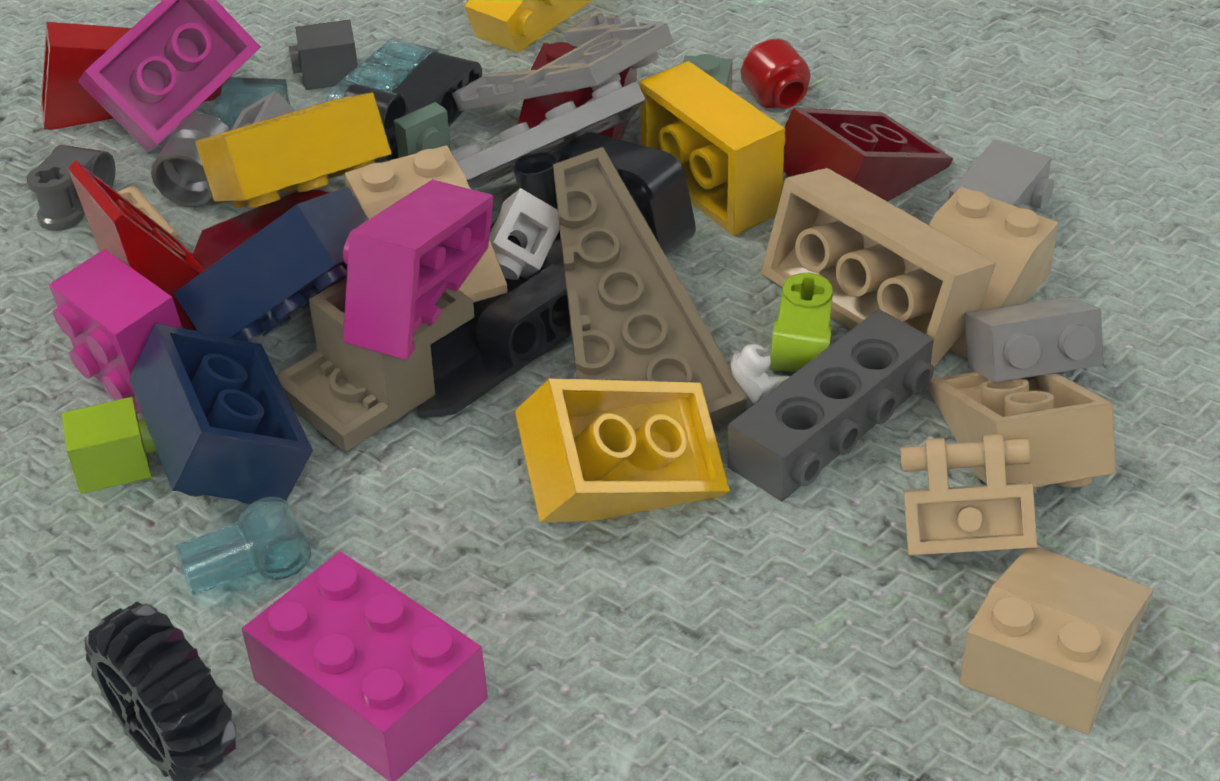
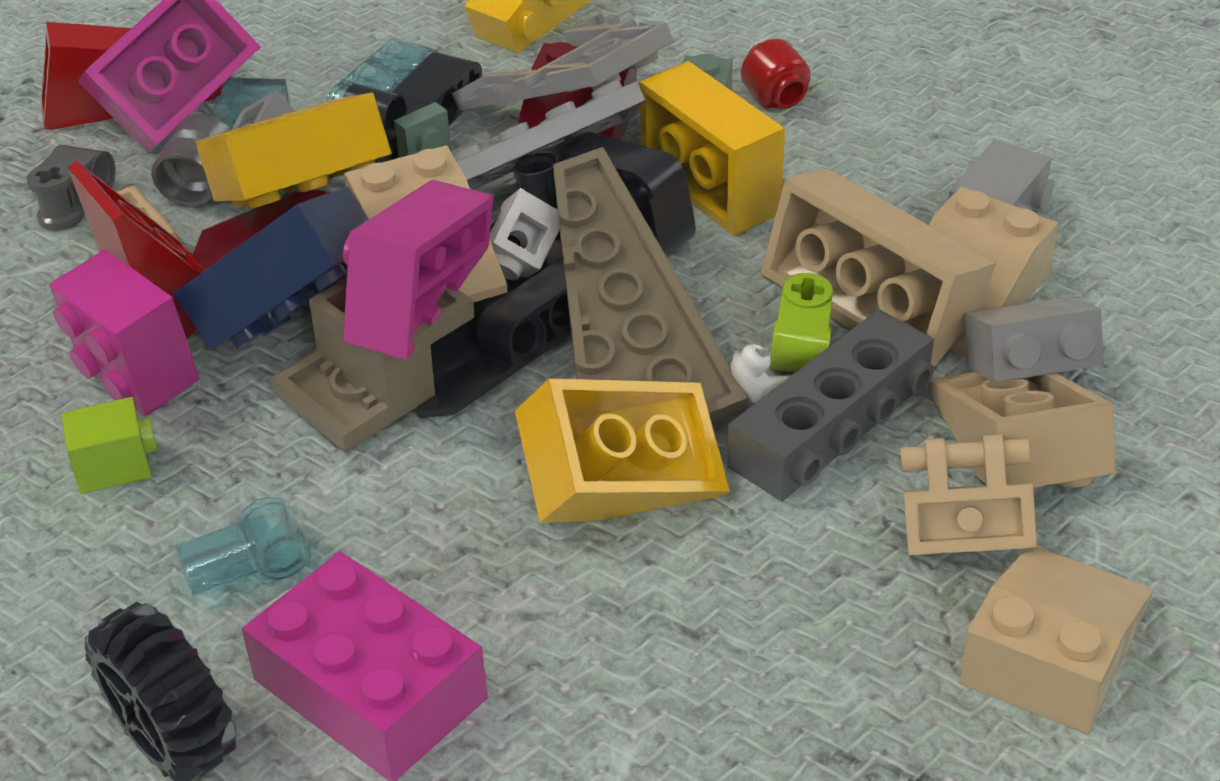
(218, 416): dark blue brick -> none
(324, 53): dark grey brick -> none
(862, 148): dark red slope -> none

